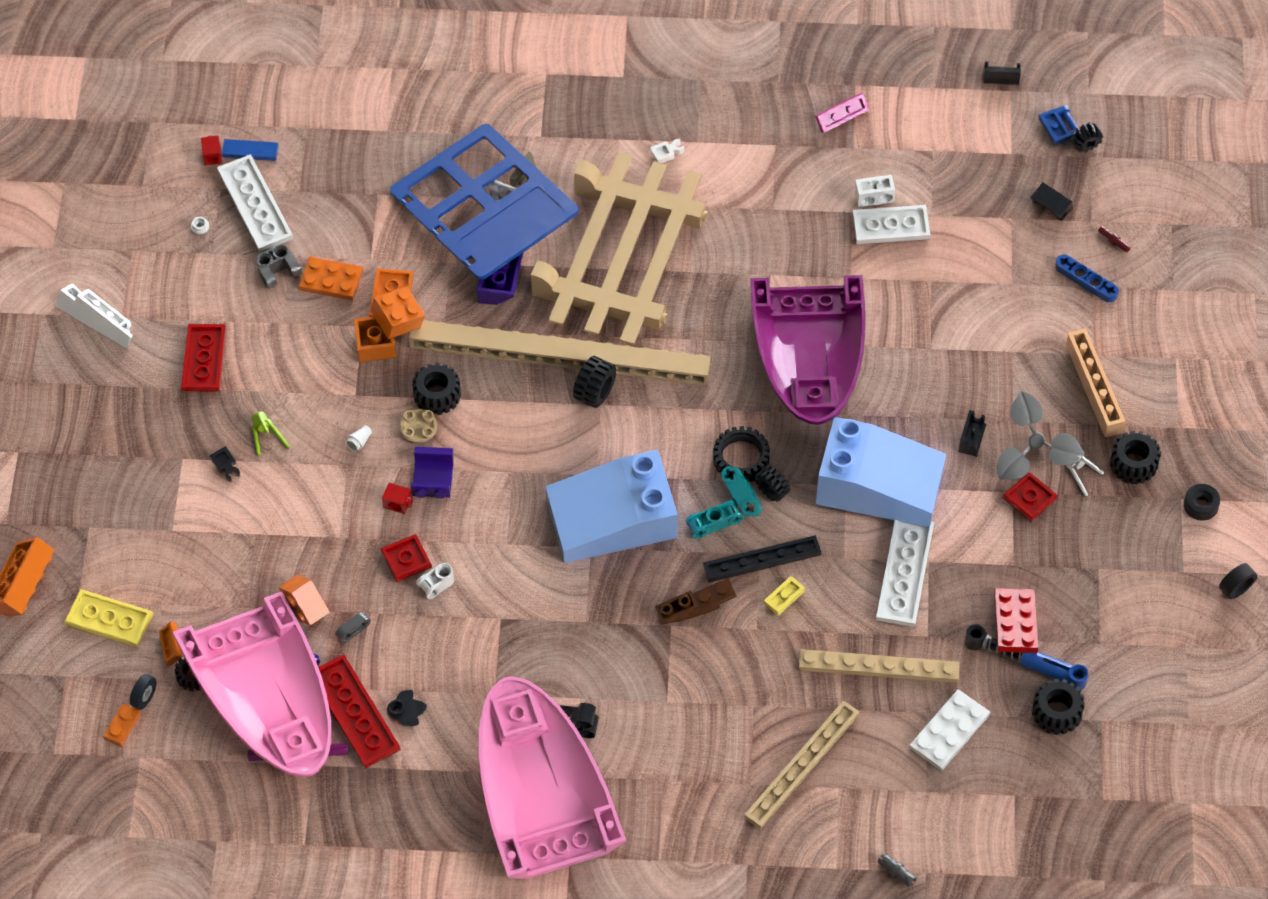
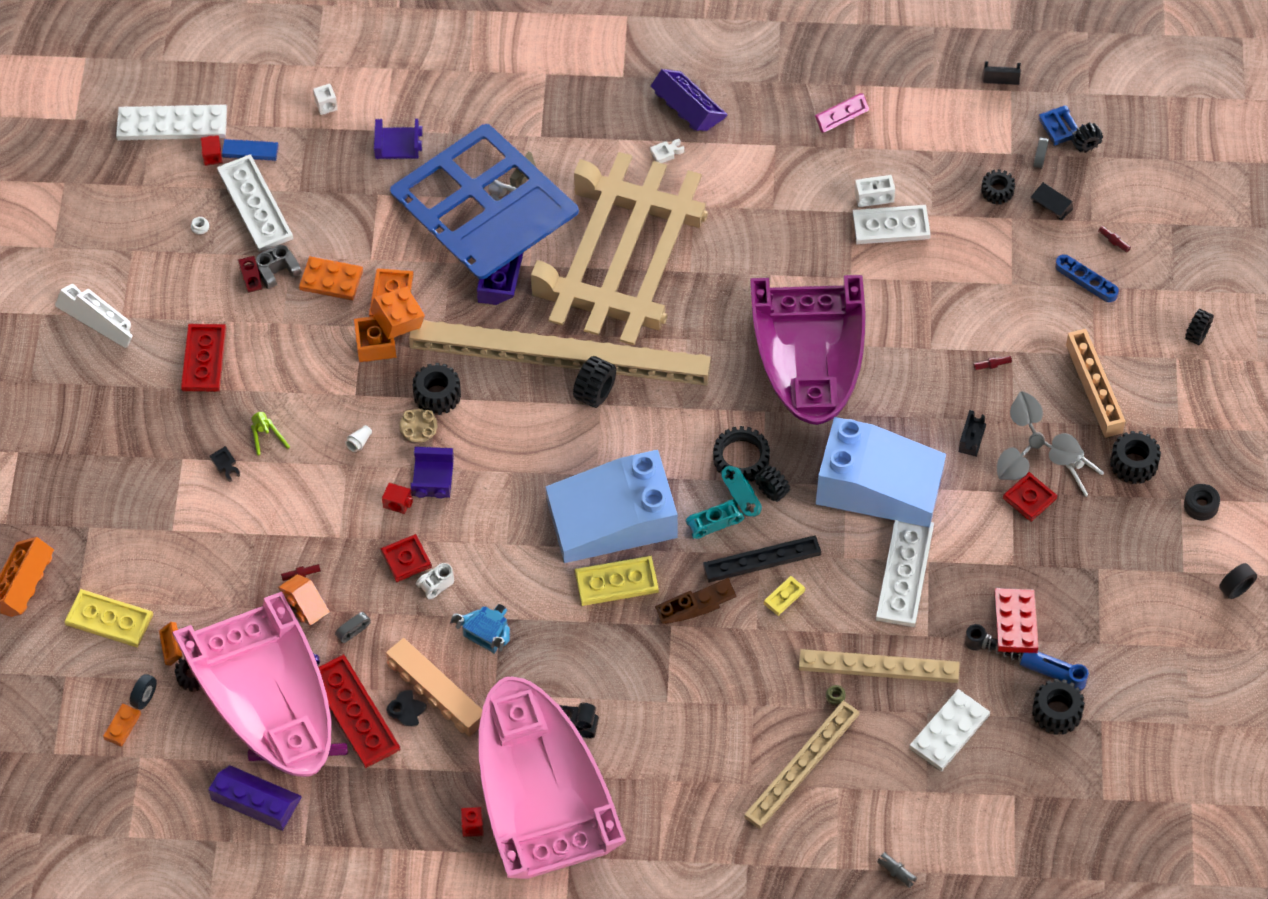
(171, 122): none -> white plate
(250, 274): none -> dark red leg
(254, 797): none -> dark purple slope
(301, 571): none -> dark red bar
(325, 99): none -> white brick
(397, 141): none -> dark purple panel
(435, 687): none -> light nougat brick
(472, 821): none -> red brick
(485, 627): none -> torso
(616, 580): none -> light yellow tile
(687, 100): none -> dark purple slope
(835, 689): none -> olive plate
(992, 362): none -> dark red bar
(998, 178): none -> black tyre
(1041, 153): none -> dark grey beam
(1199, 326): none -> black tyre

